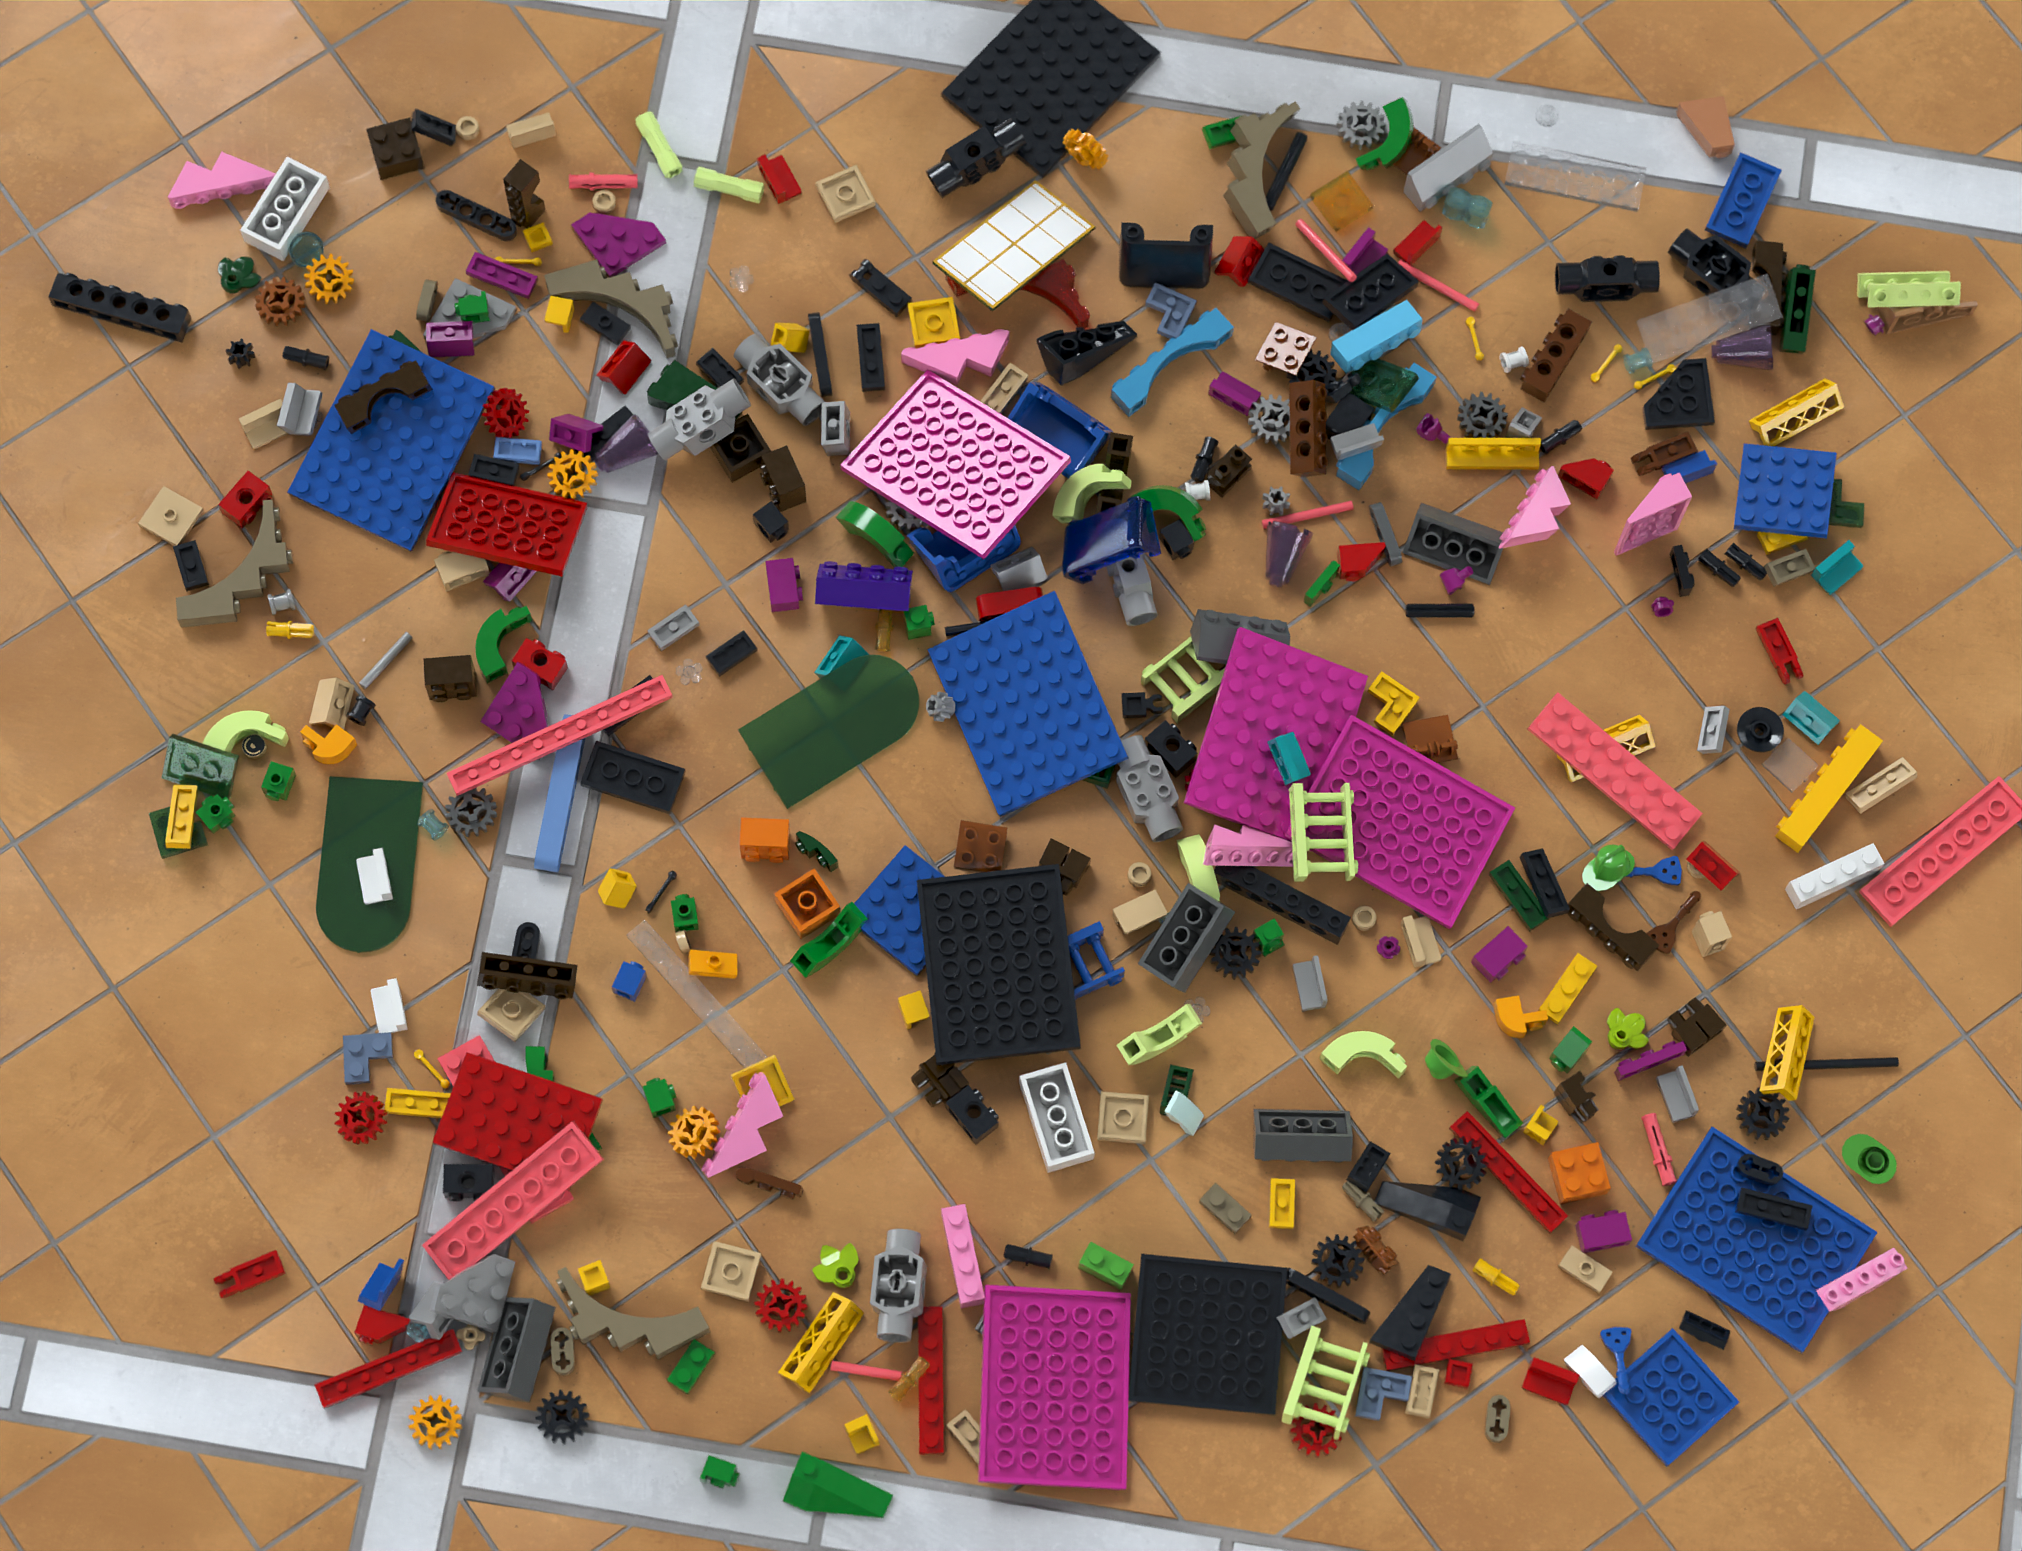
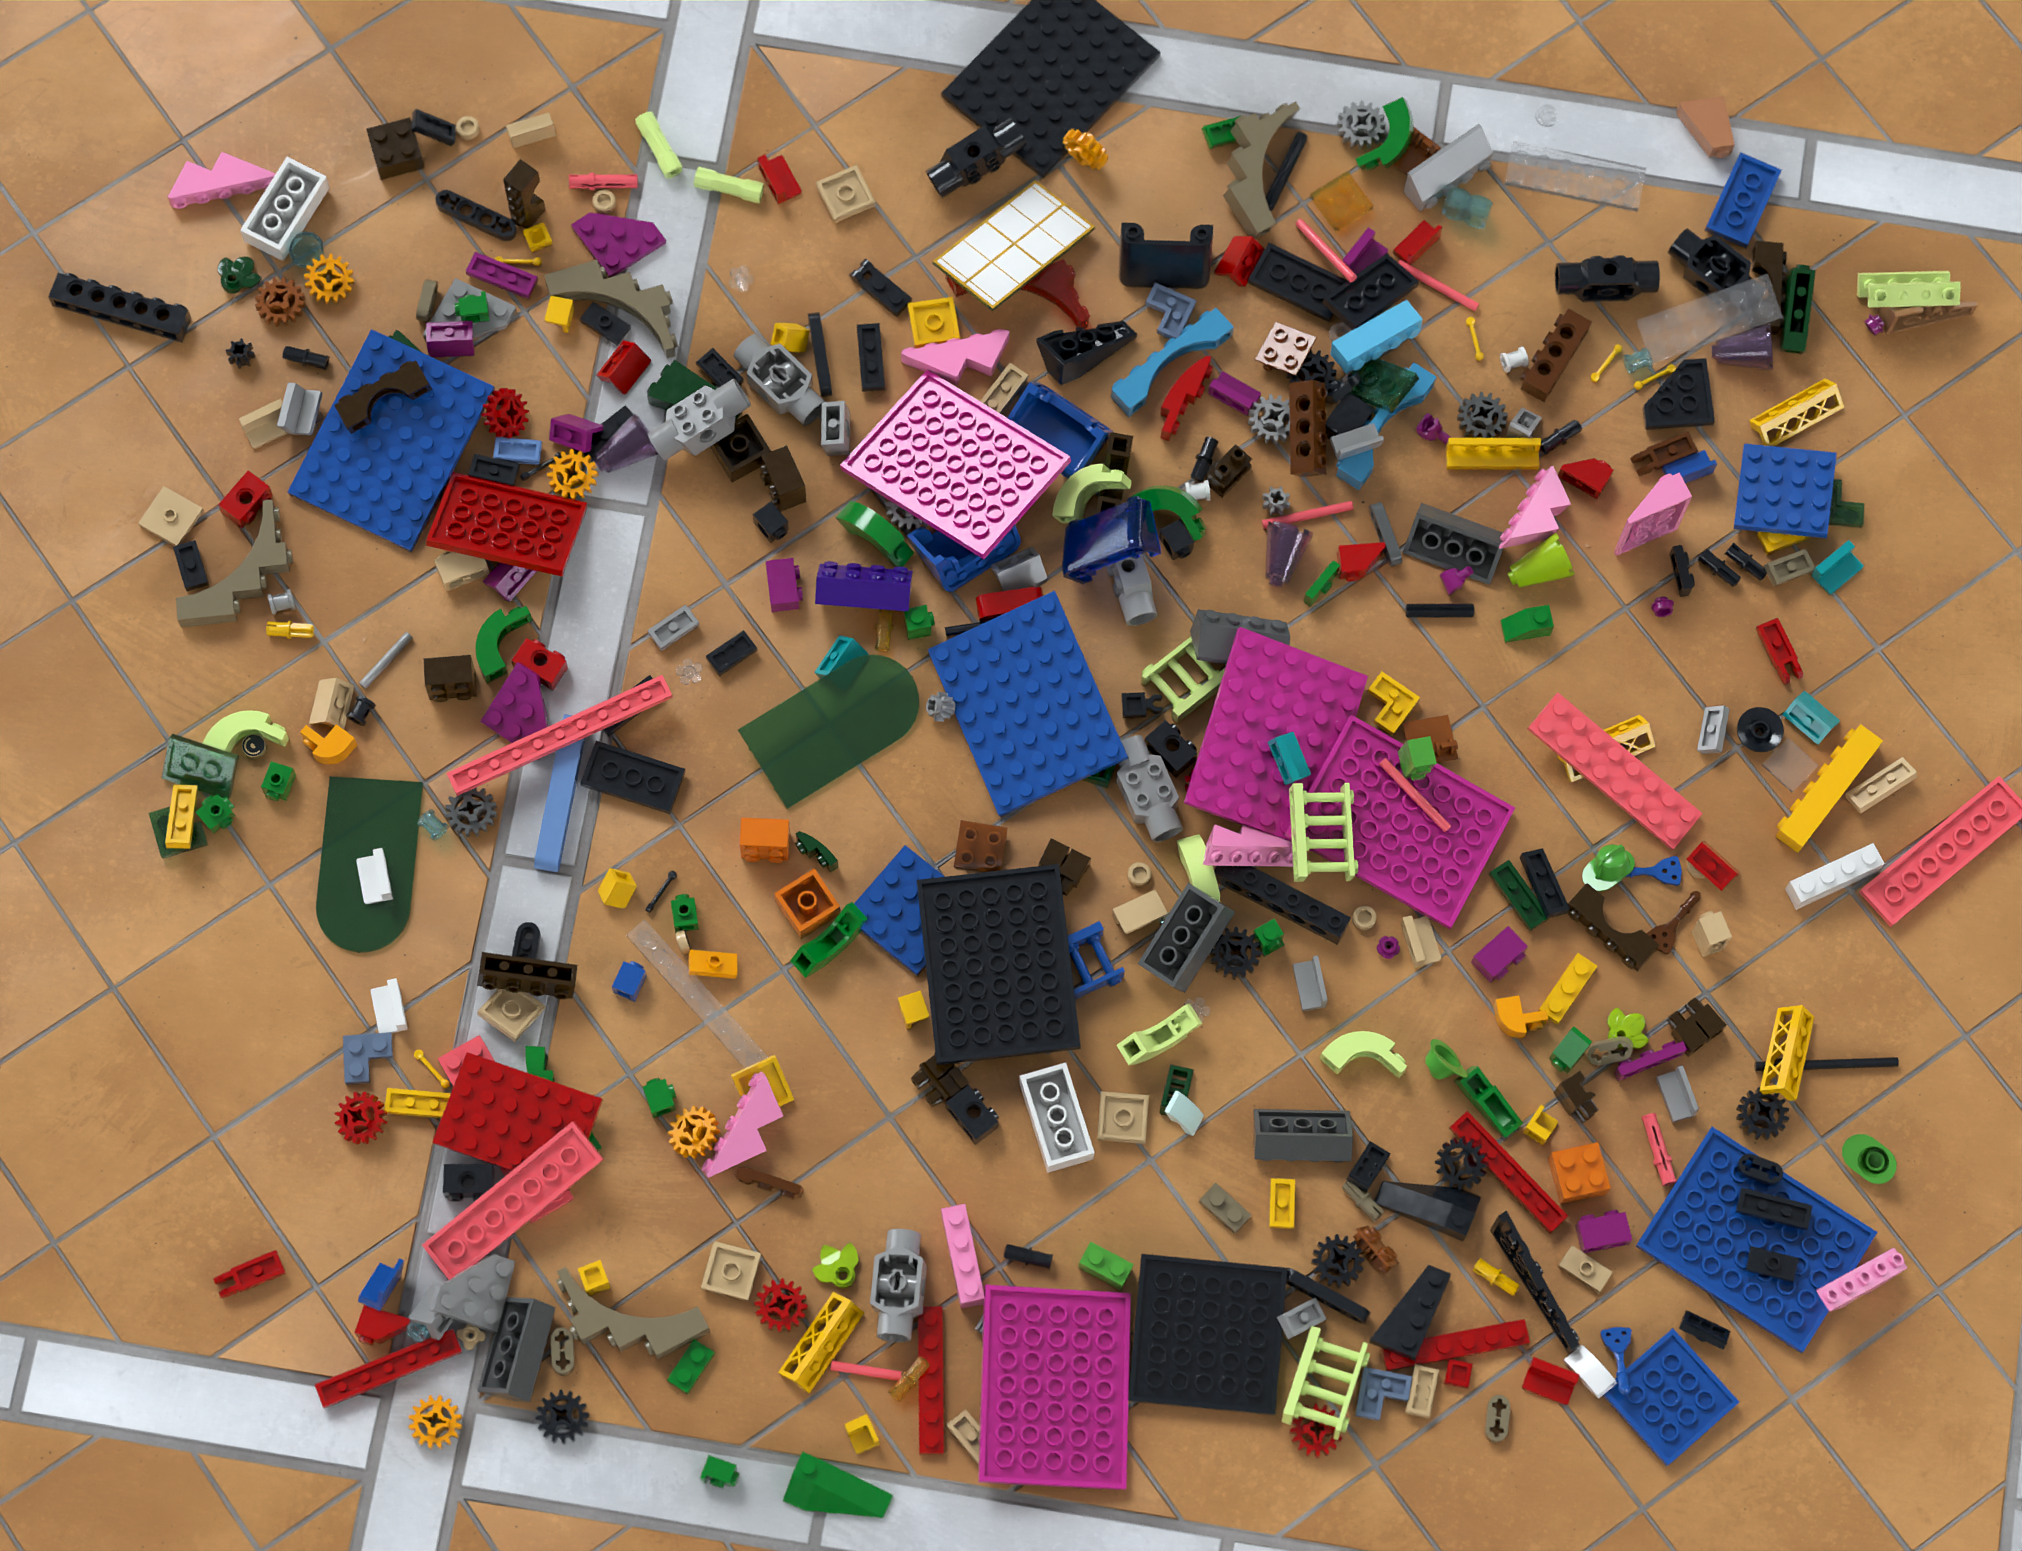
(1183, 392): none -> red slope
(1415, 795): none -> coral bar
(1417, 758): none -> bright green brick
(1528, 624): none -> green slope
(1531, 1276): none -> black wing
(1542, 564): none -> lime cone
(1609, 1045): none -> dark tan beam
(1771, 1264): none -> black plate

